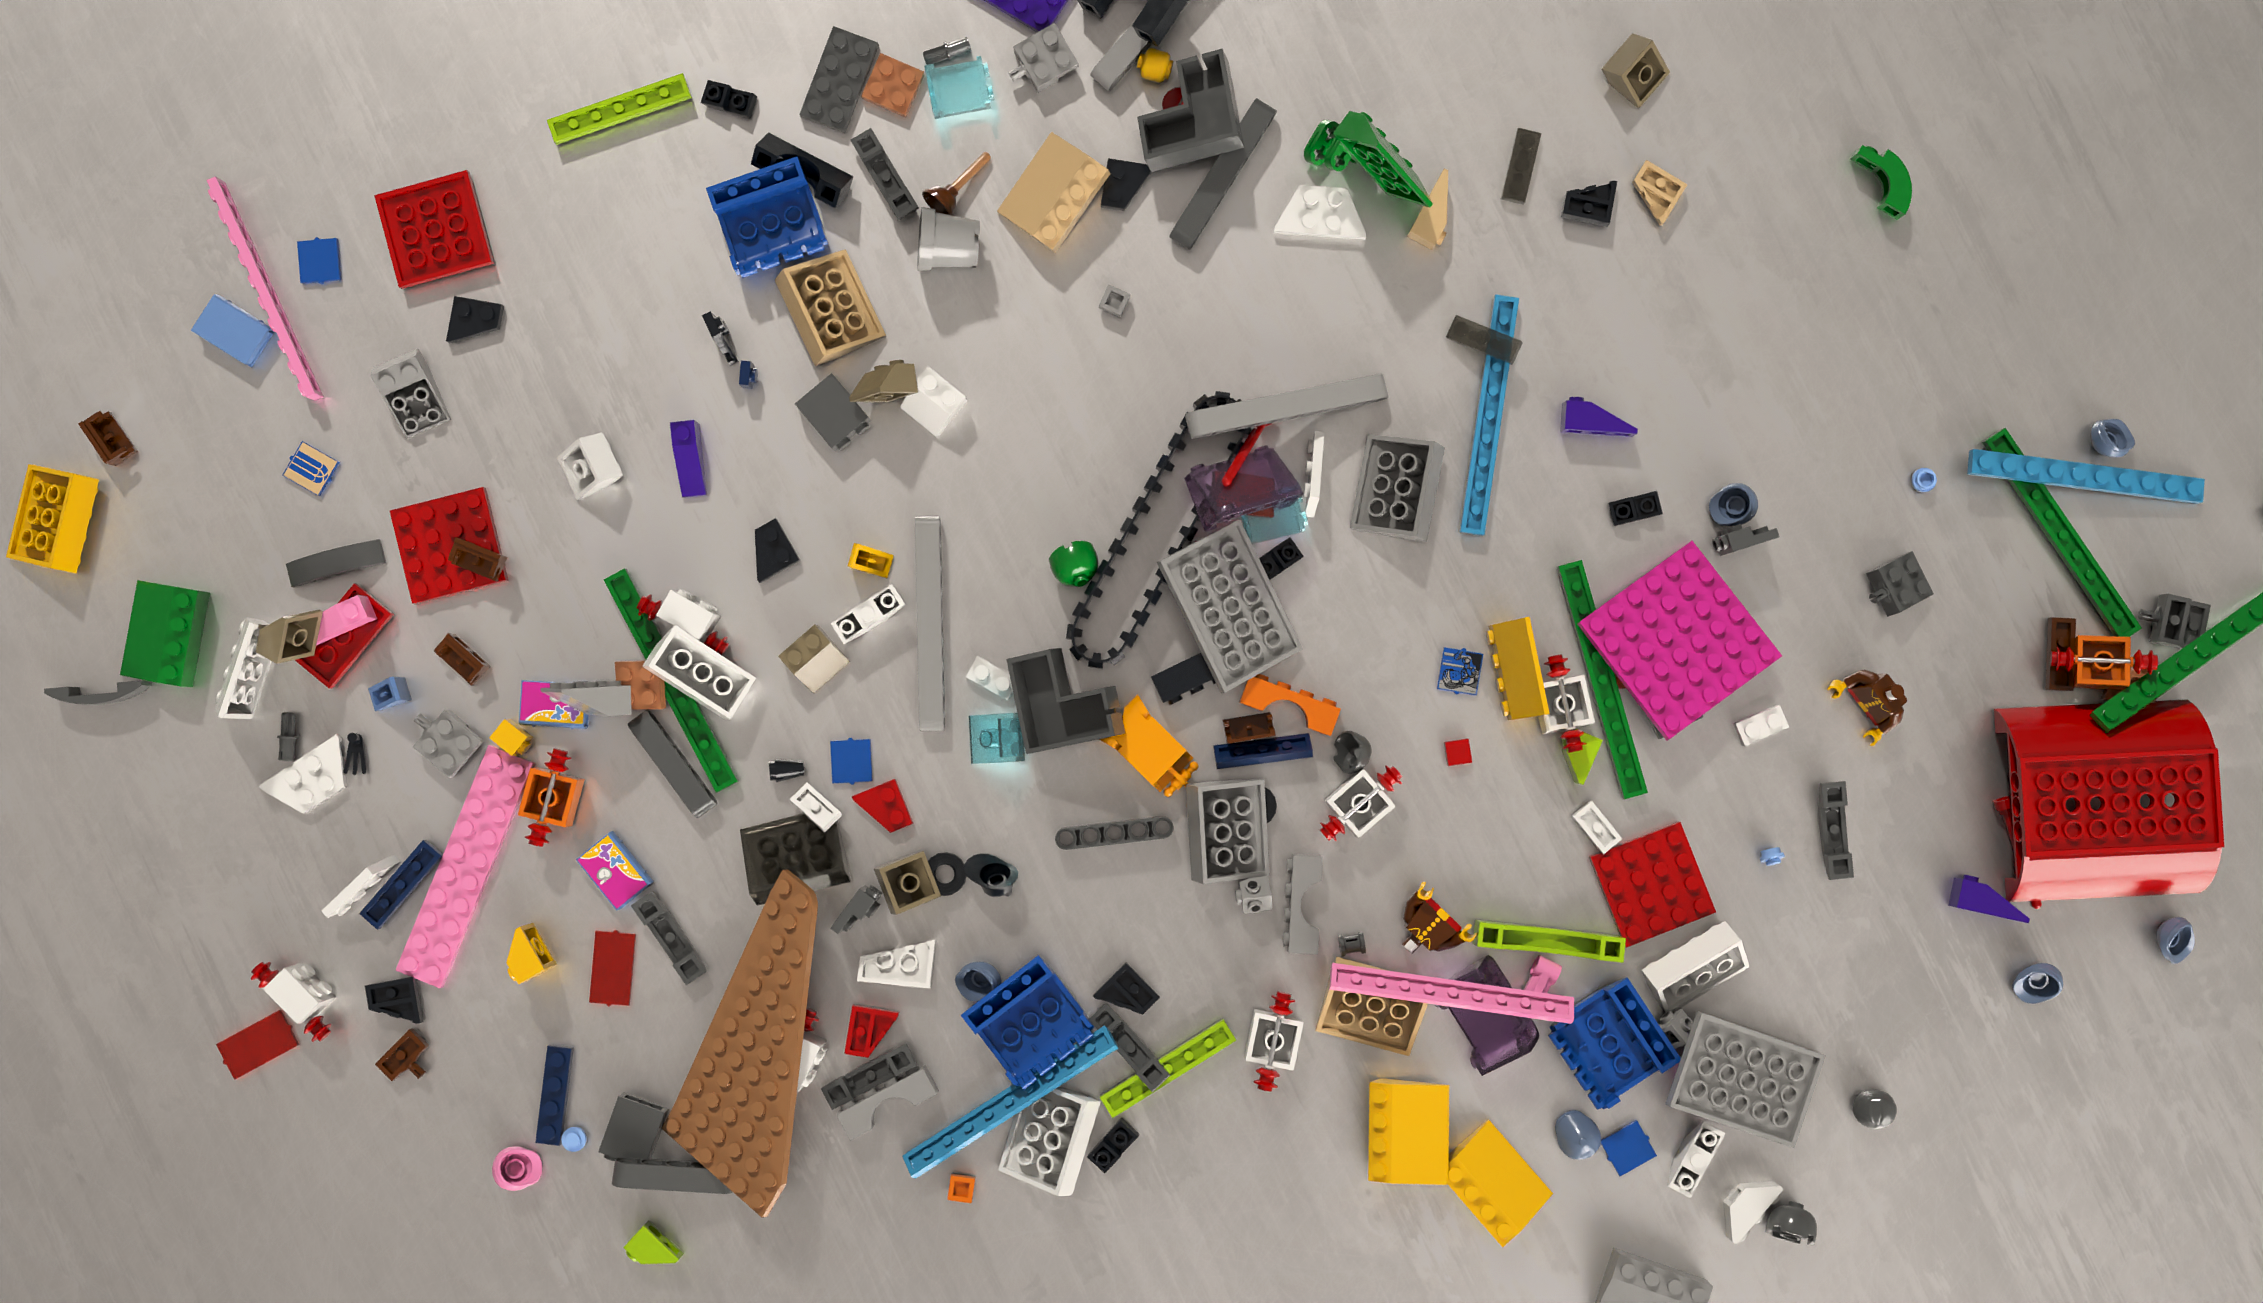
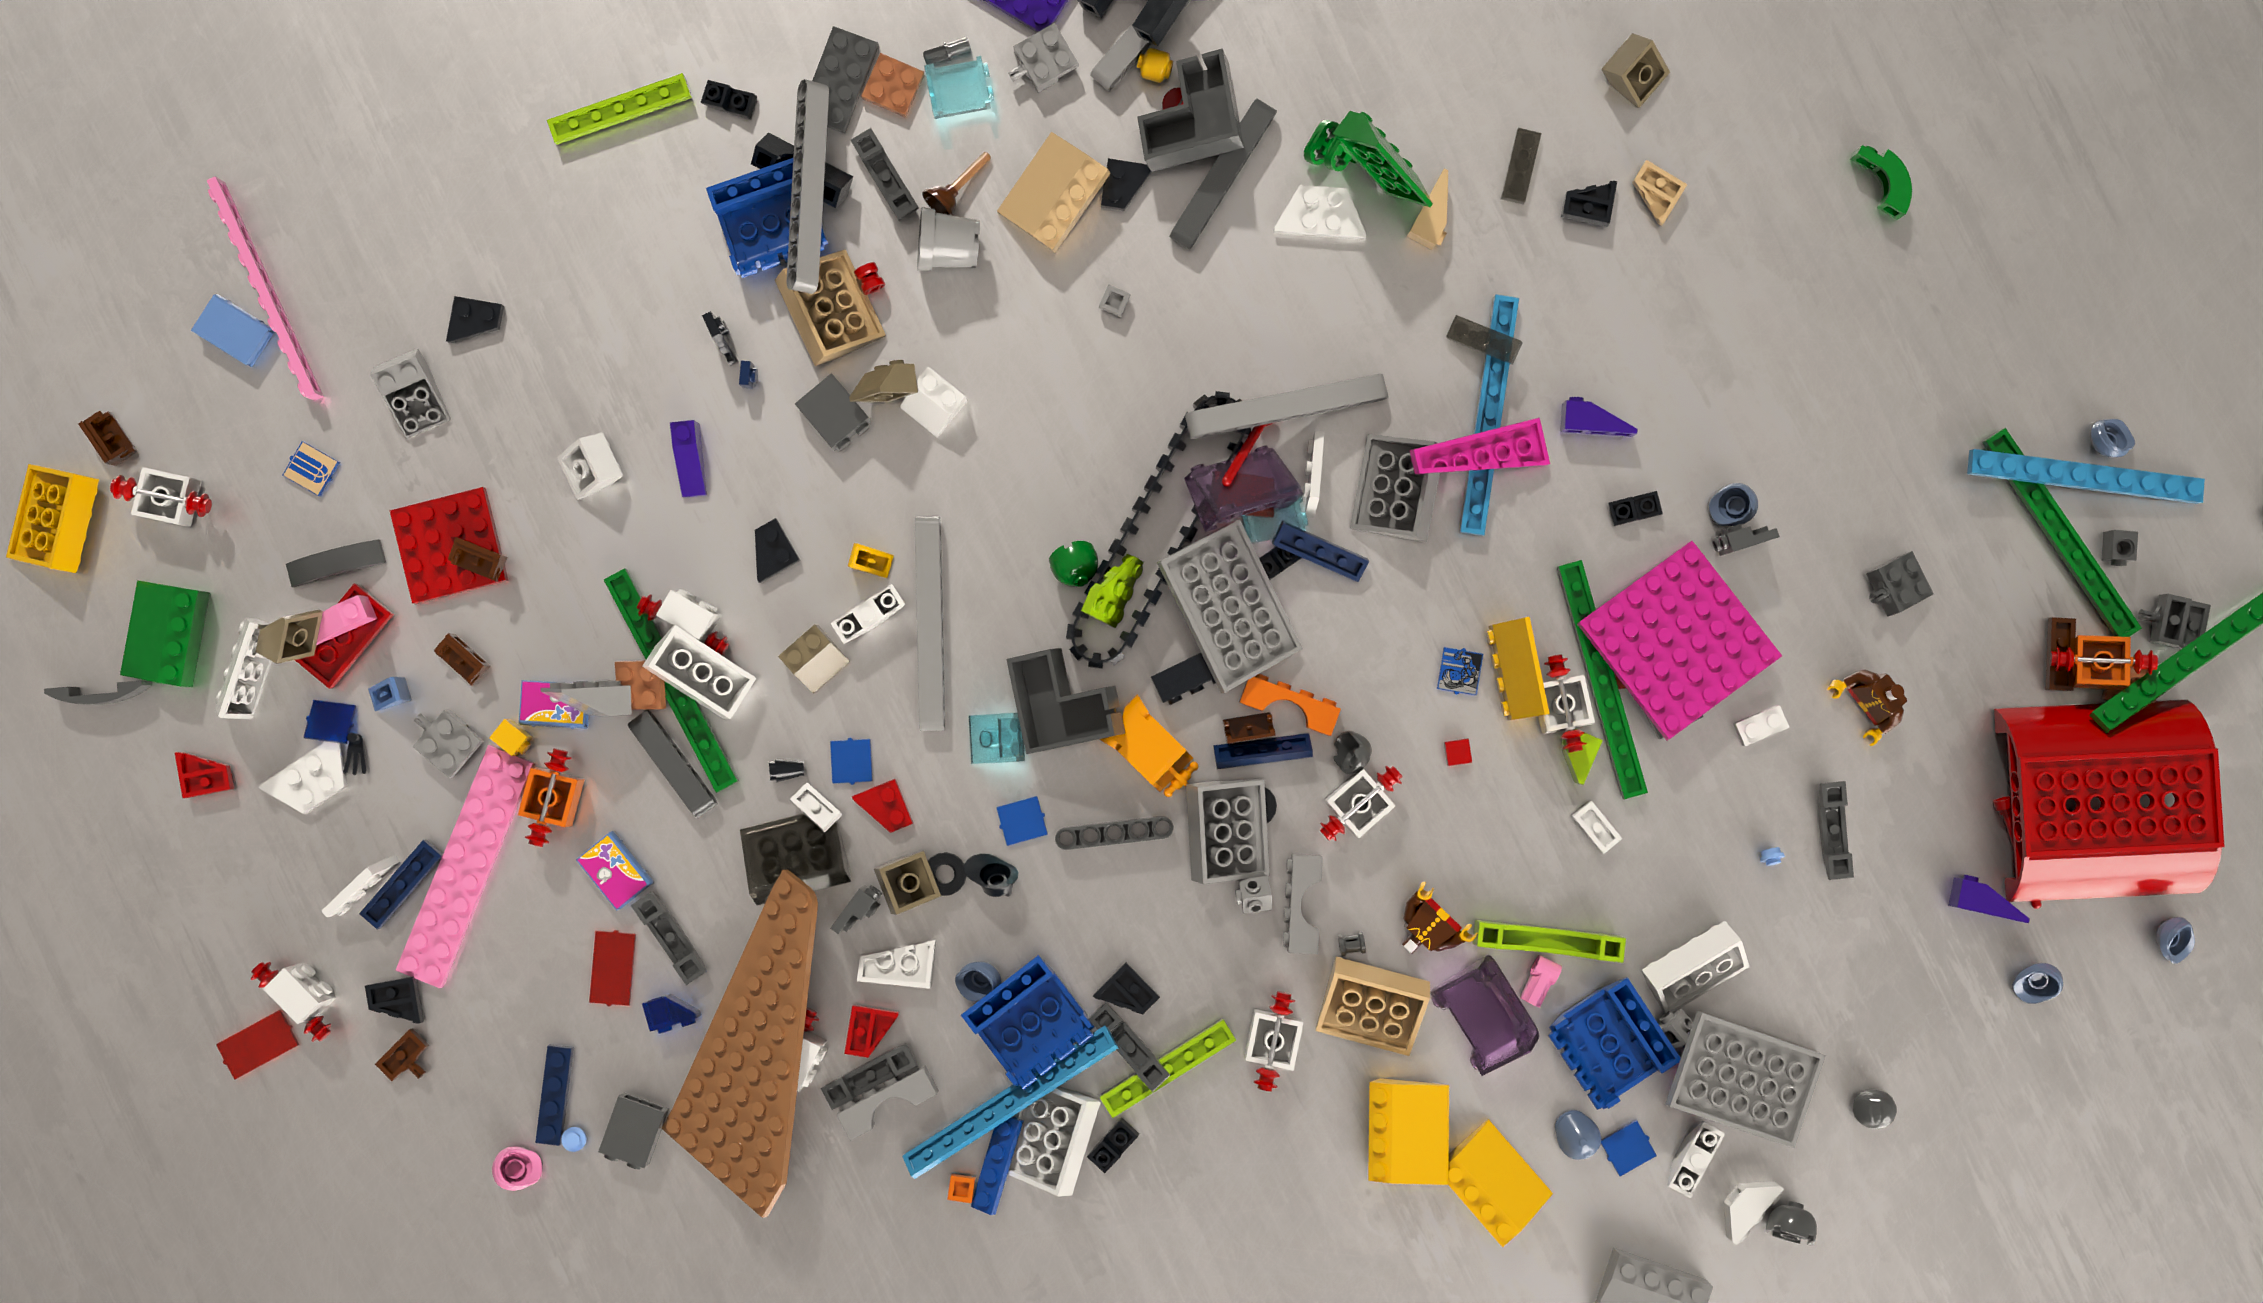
(163, 496): none -> white brick
(202, 776): none -> red wing
(287, 737): dark grey axle -> none
(319, 260): blue piece -> none
(329, 721): none -> clear blue piece
(434, 229): red plate -> none
(528, 954): yellow slope -> none
(652, 1247): lime slope -> none
(666, 1176): dark grey beam -> none
(668, 1011): none -> clear blue slope
(807, 187): none -> light grey beam
(869, 278): none -> red wheel
(991, 677): white plate -> none
(996, 1166): none -> blue plate
(1022, 820): none -> blue piece
(1109, 598): none -> lime plate
(1320, 551): none -> dark blue plate
(1451, 993): bright pink plate -> none
(1497, 448): none -> dark pink wing
(1652, 884): red plate -> none
(1924, 480): light blue plate -> none
(2129, 543): none -> dark grey brick

